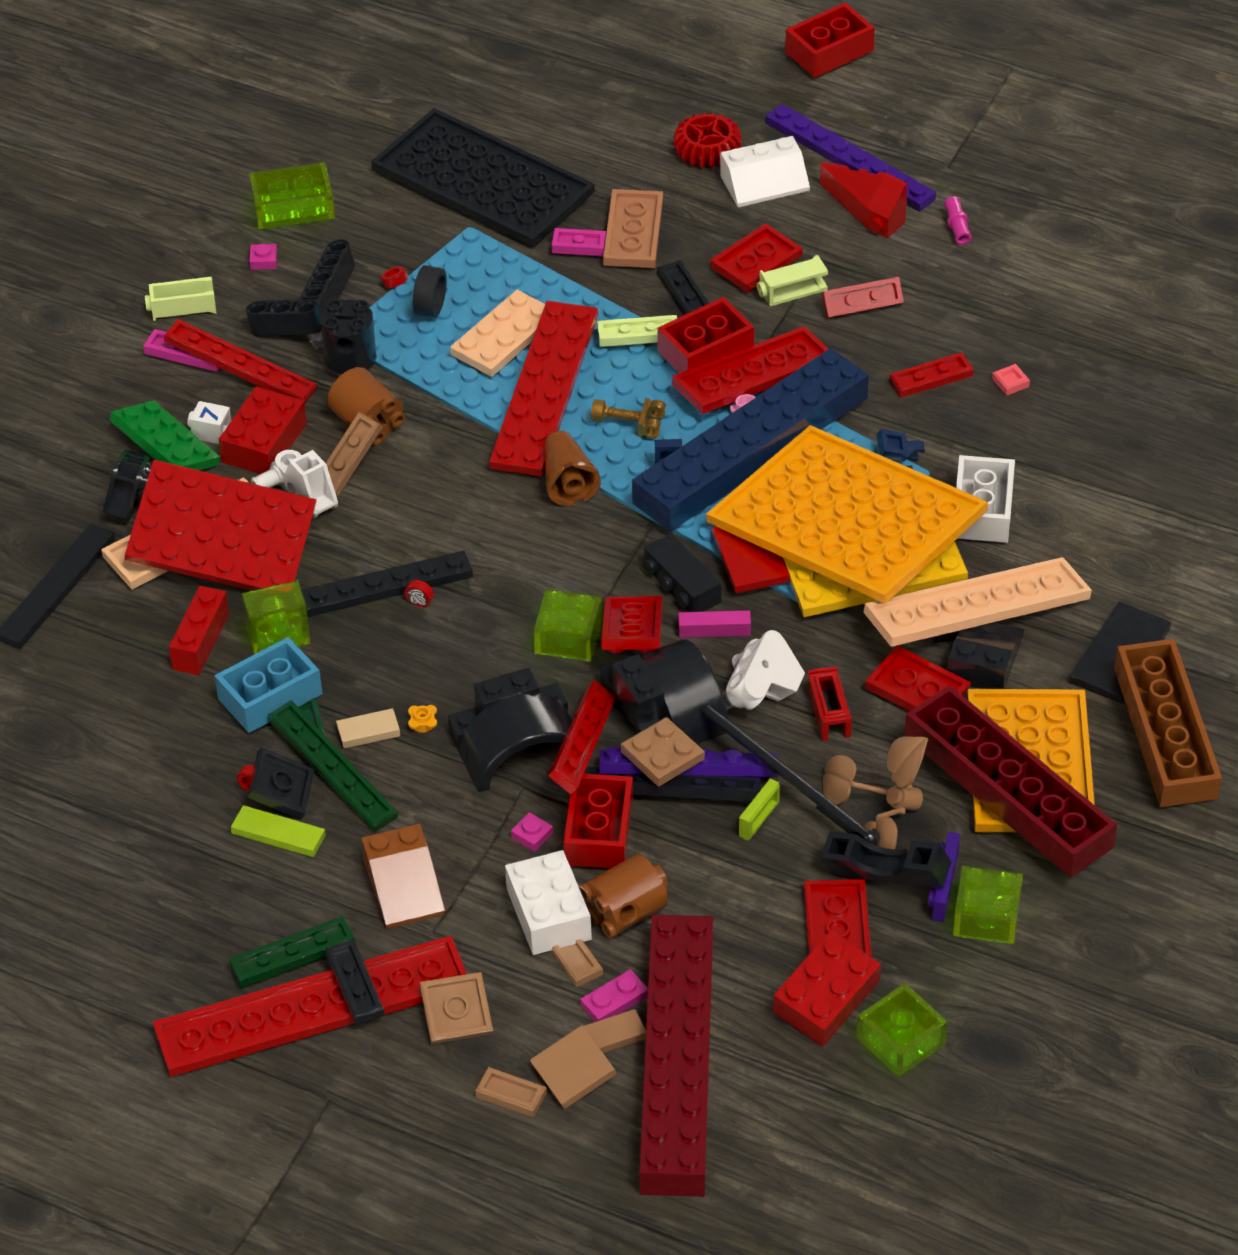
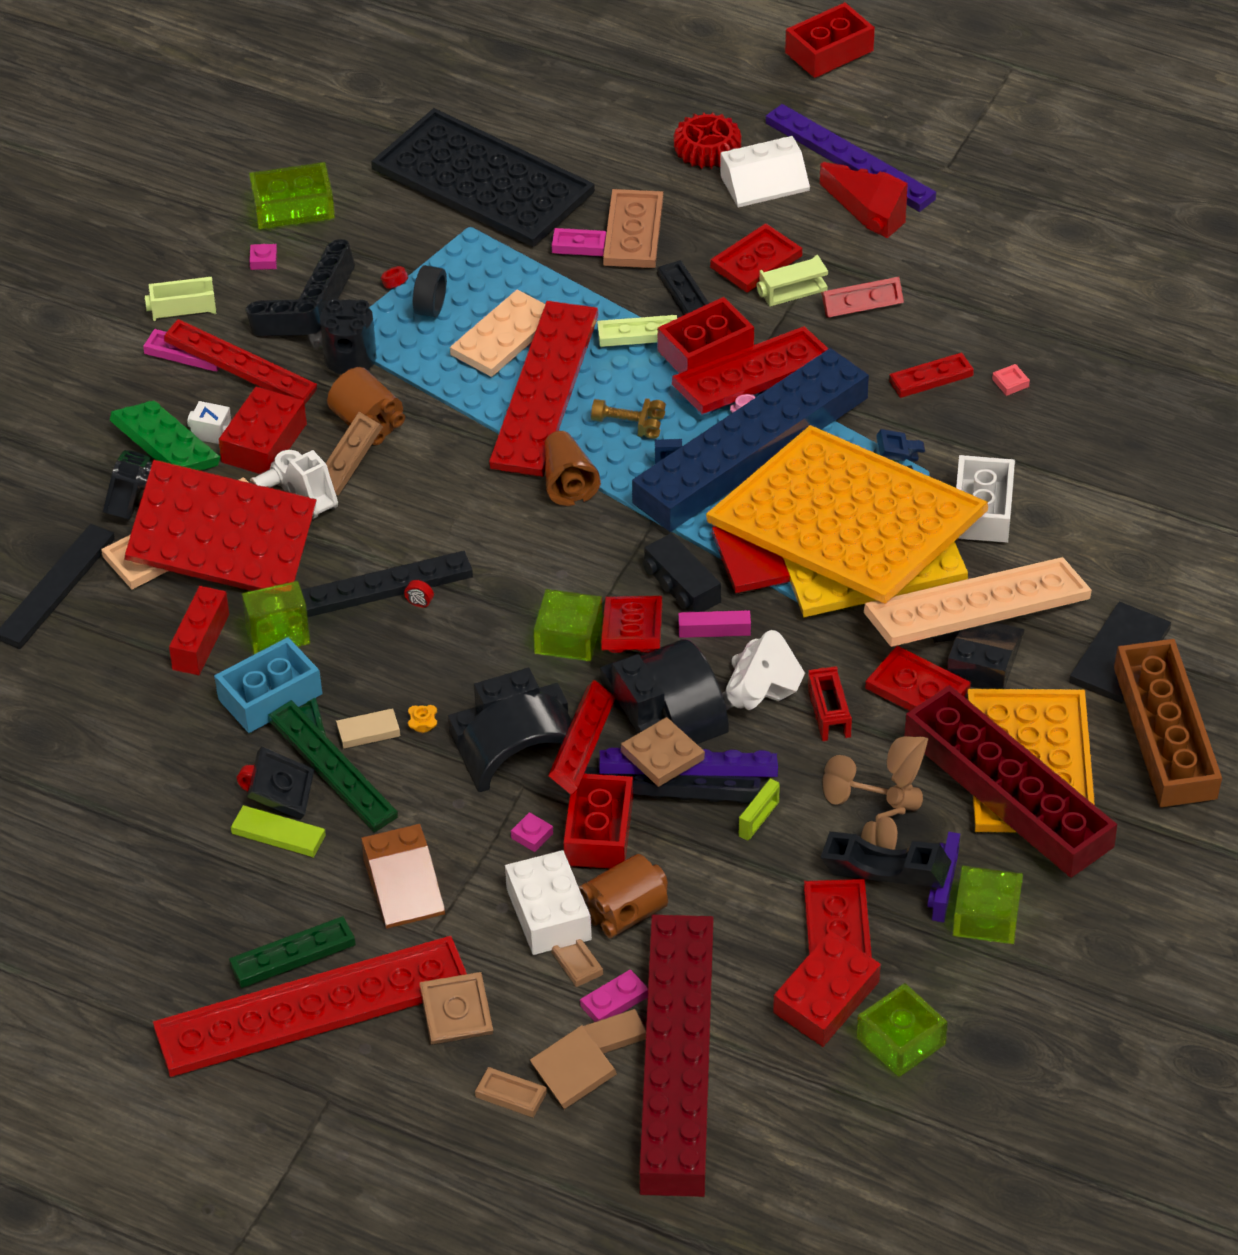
(354, 982): black tile -> none
(824, 805): black bar -> none
(957, 220): dark pink pin -> none

